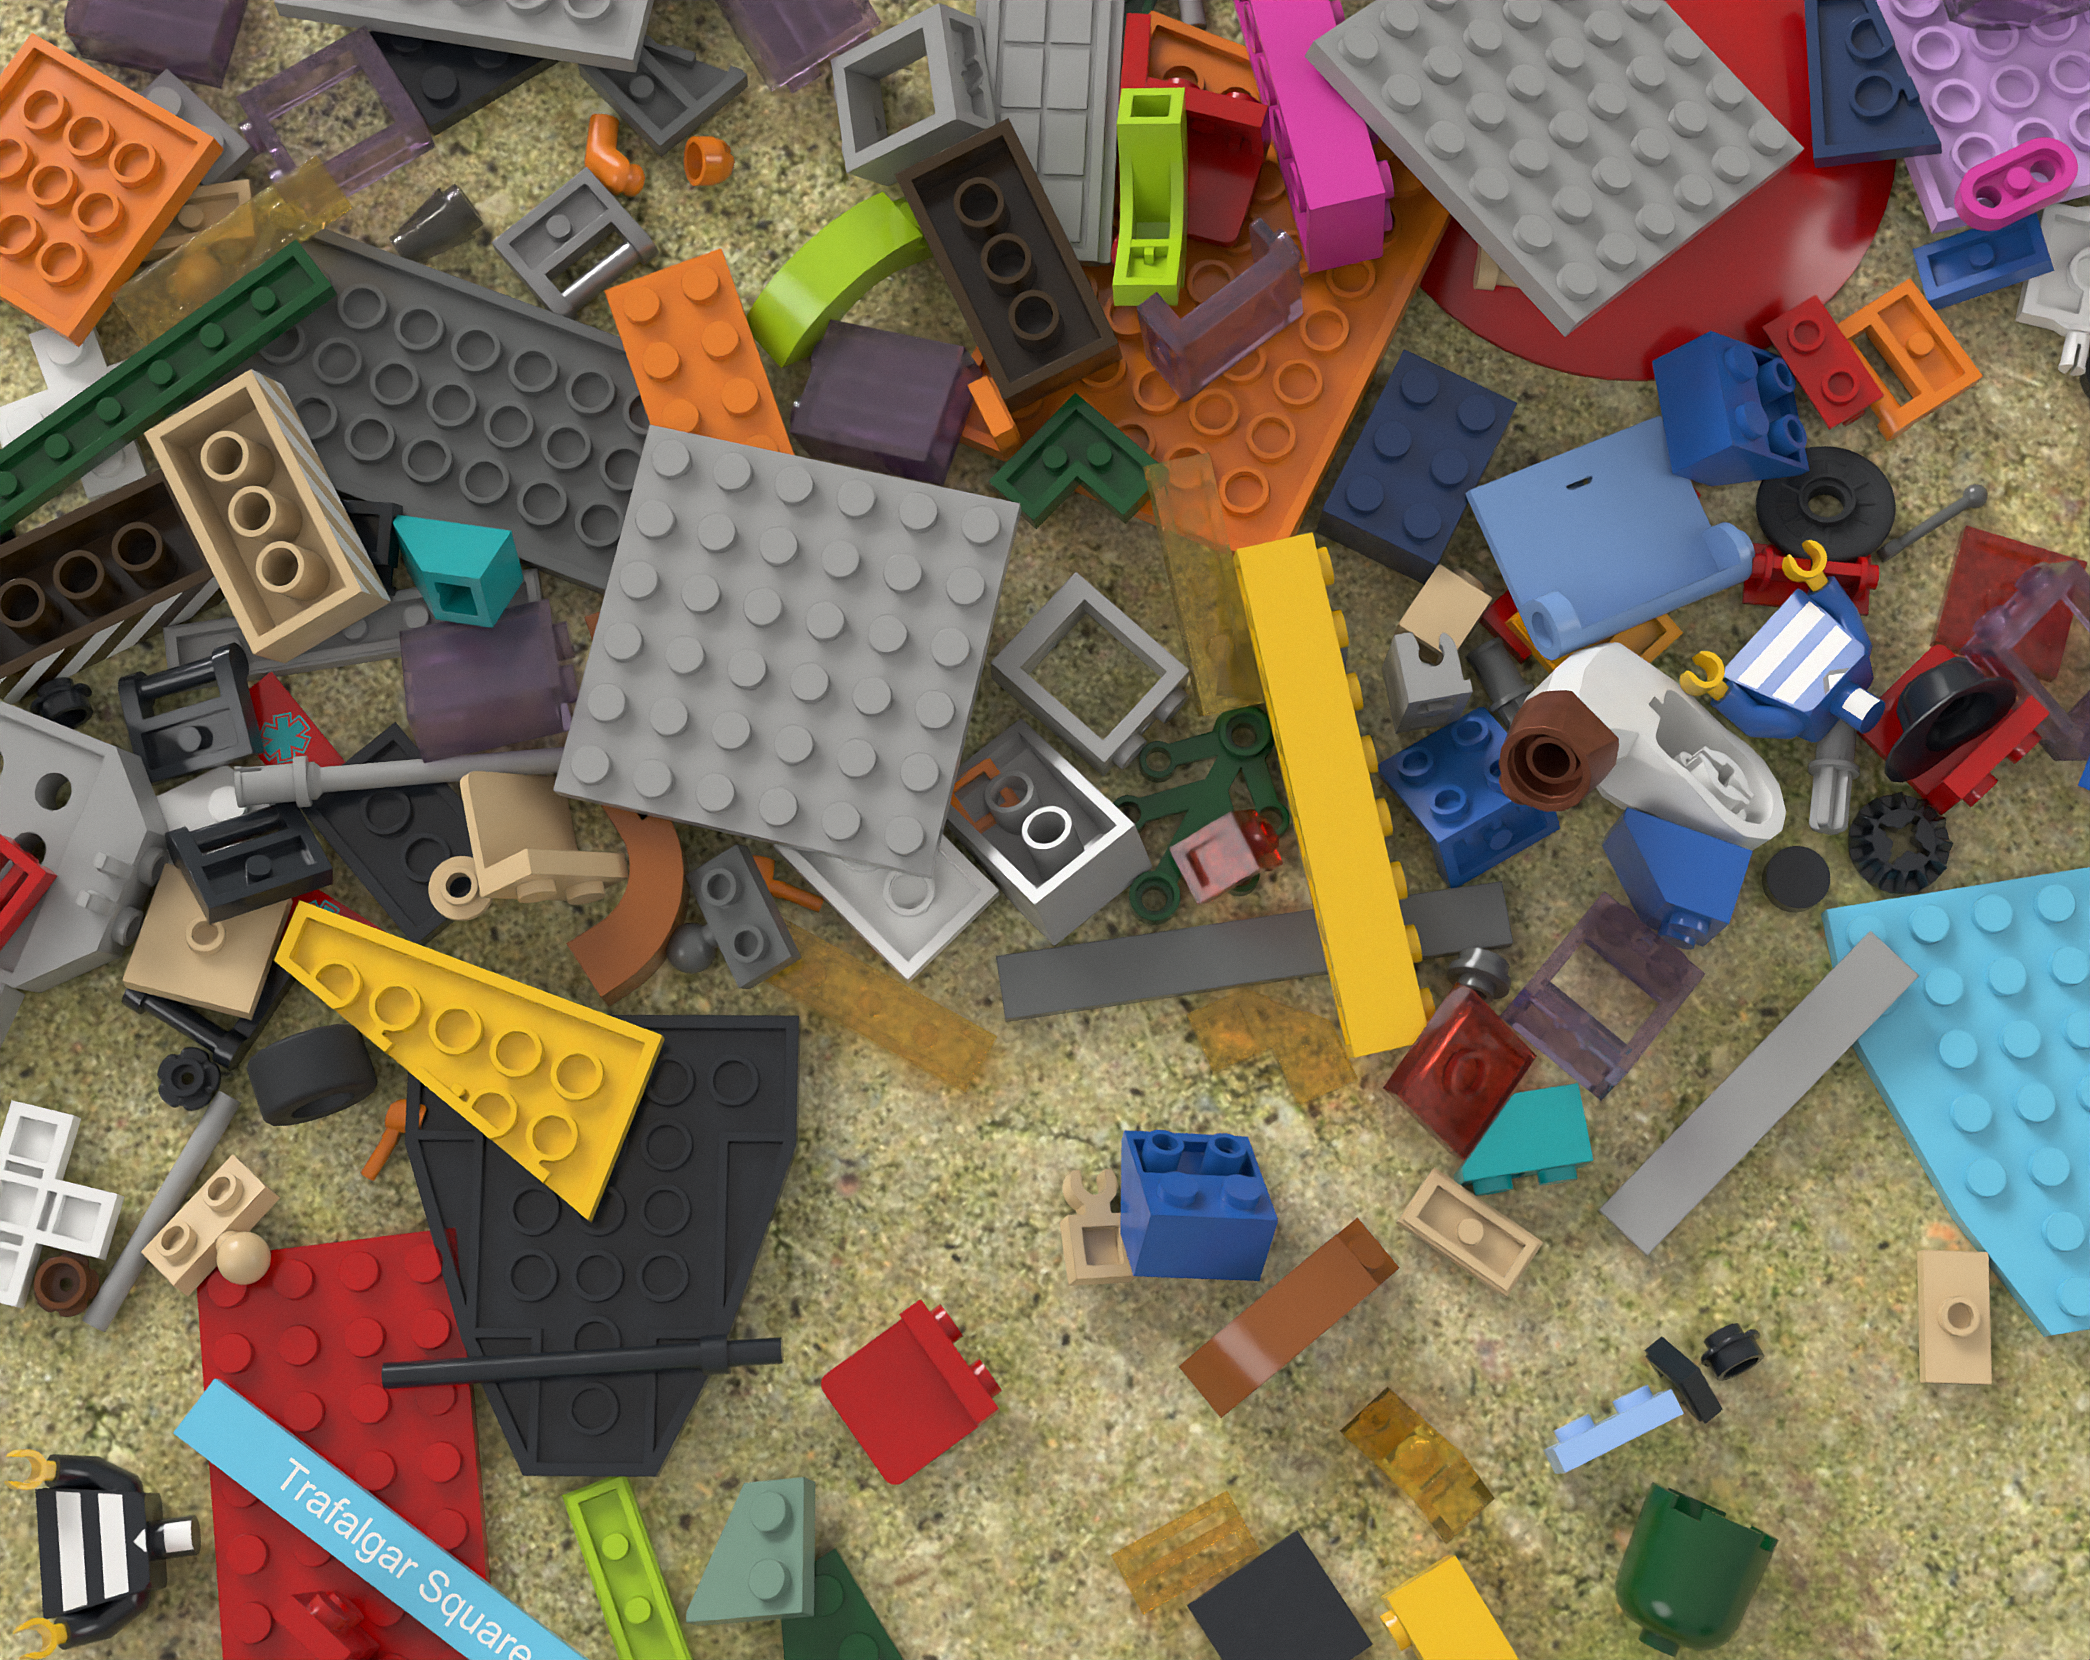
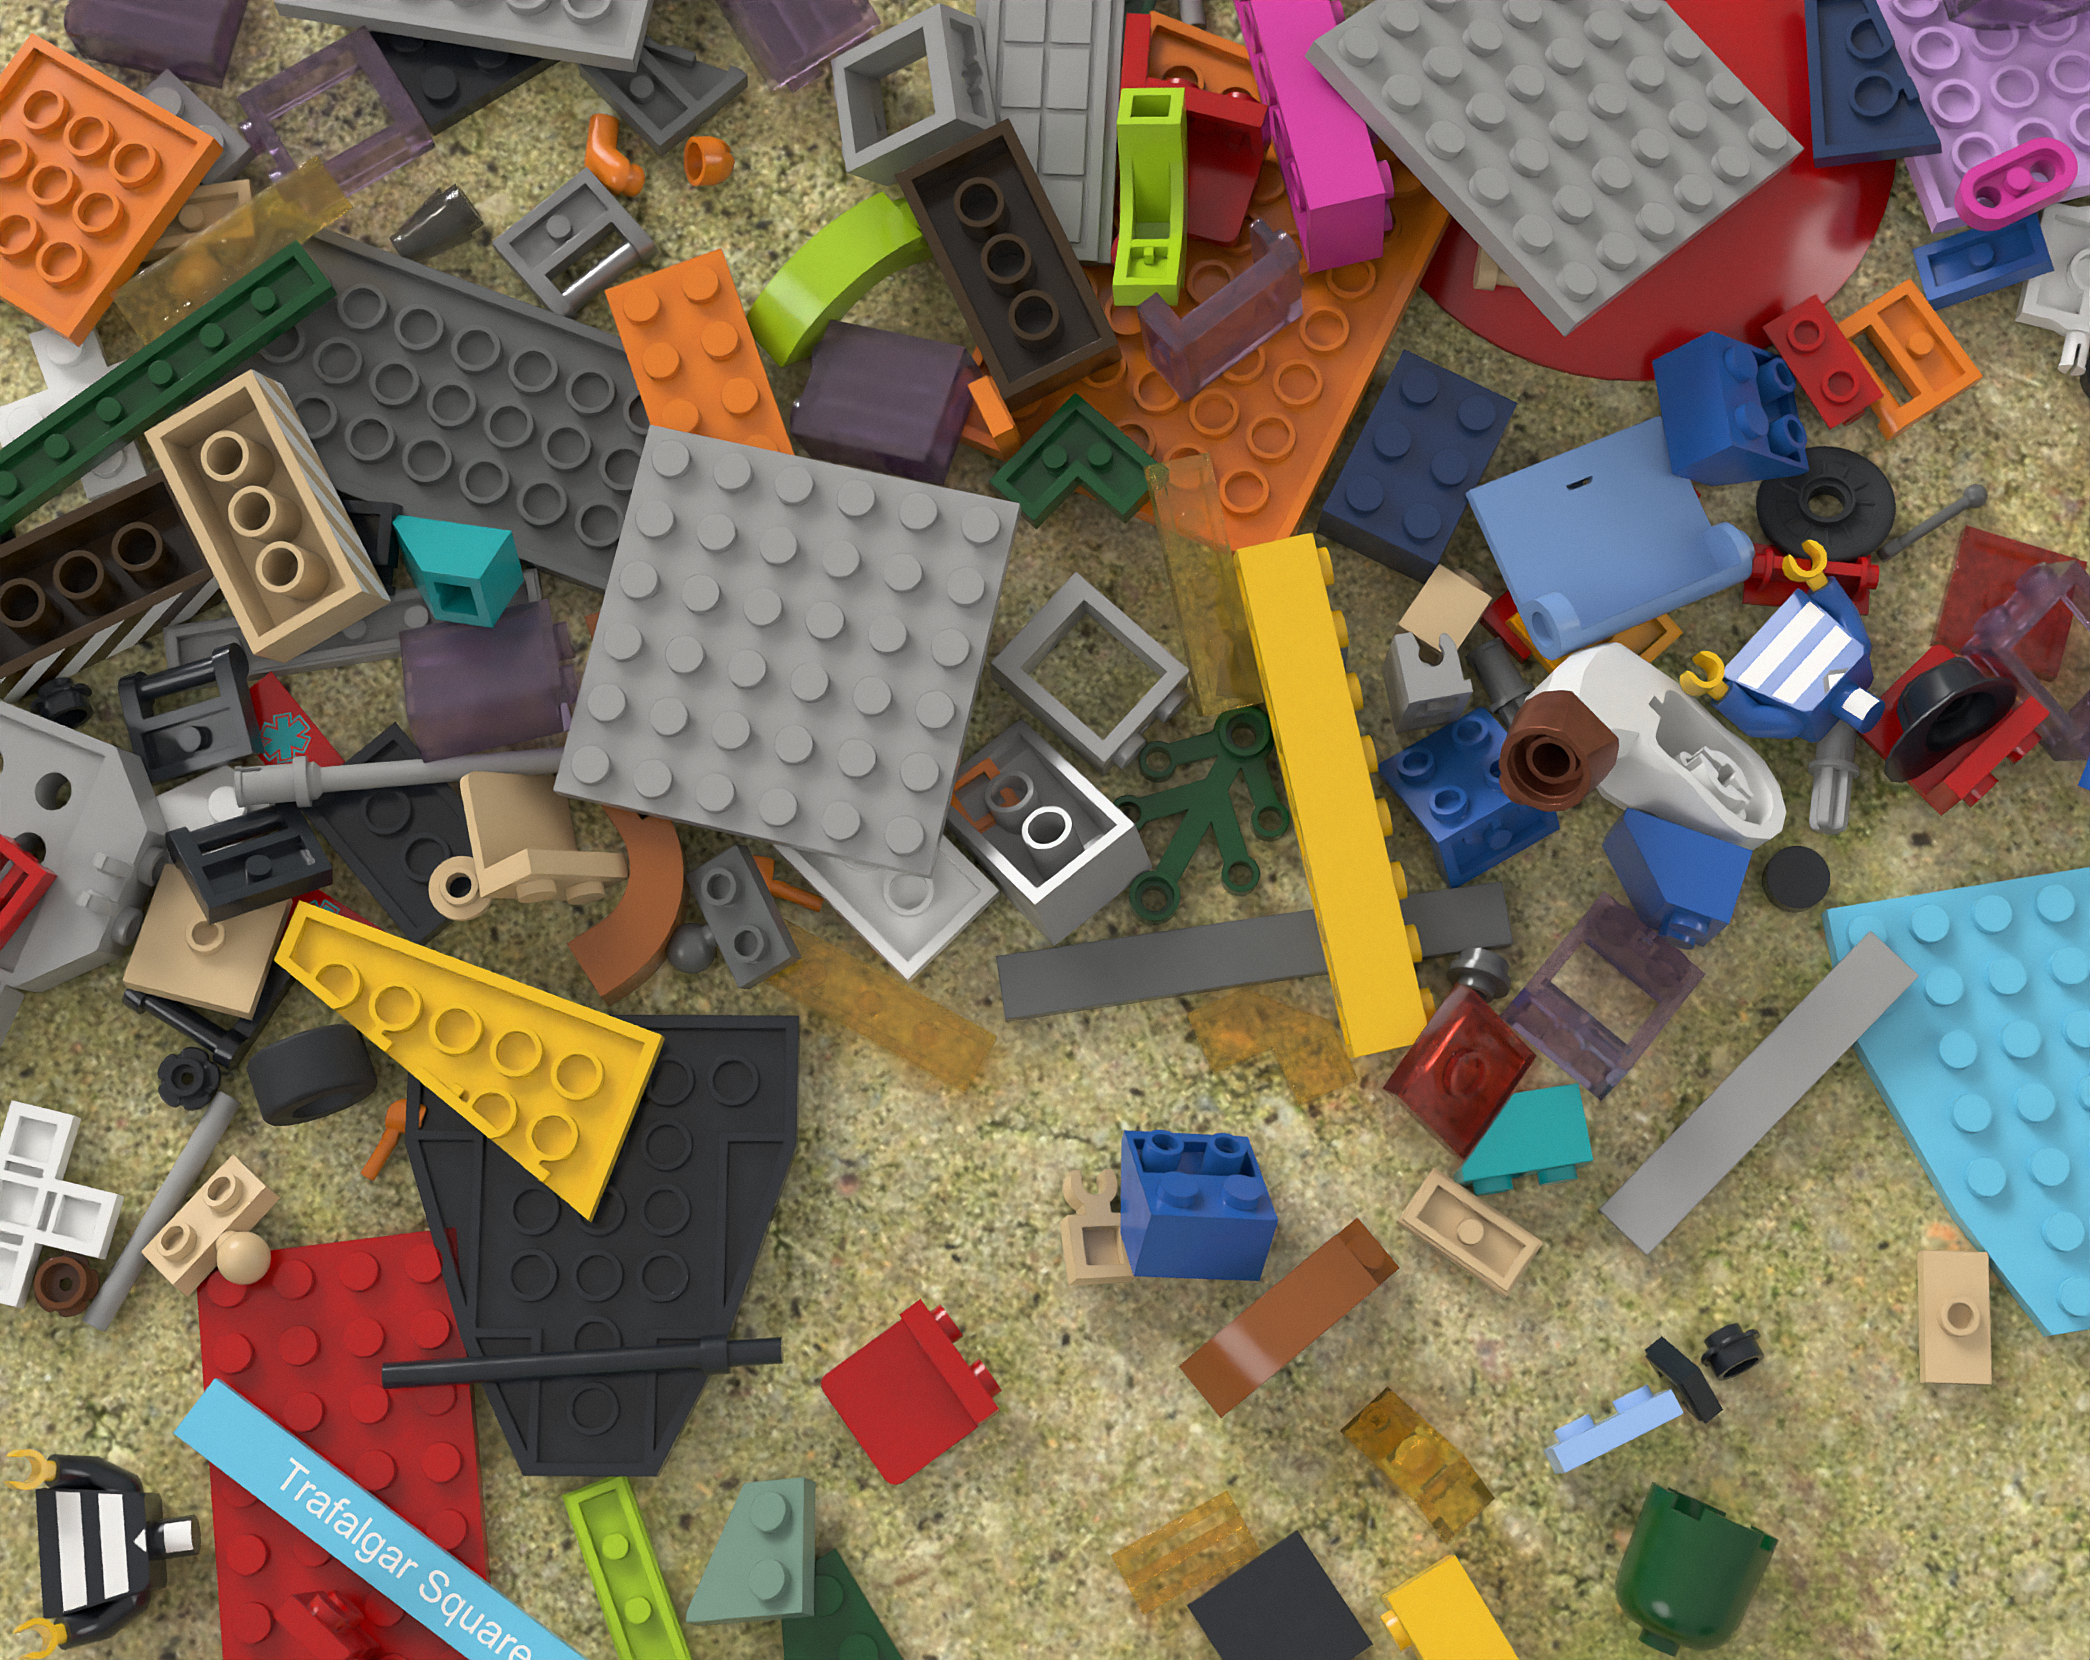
(1227, 854): clear red bracket -> none
(1871, 847): black gear -> none

